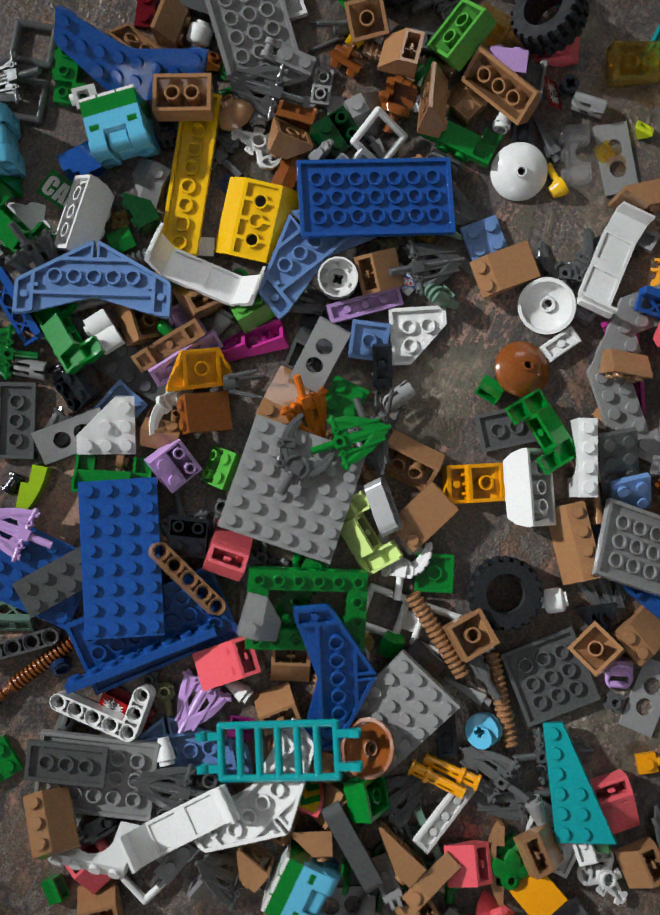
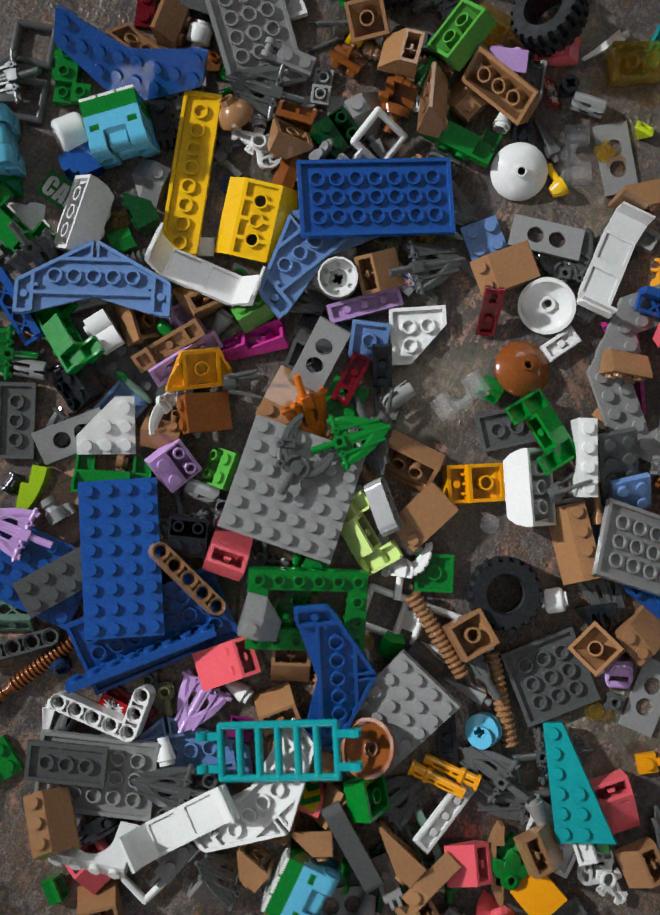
(48, 716): none -> white piece
(56, 514): none -> light grey piece
(69, 131): none -> white head
(88, 90): white brick -> none
(134, 387): none -> sand green piece
(183, 97): medium nougat slope -> none
(201, 491): none -> light grey arm
(350, 378): none -> dark red plate
(441, 296): sand green arm -> none
(475, 386): none -> clear arch
(489, 311): none -> dark red plate
(489, 523): none -> clear plate
(556, 493): none -> dark grey plant
(572, 236): none -> light grey piece
(594, 710): none -> clear yellow plate
(618, 36): none -> white piece

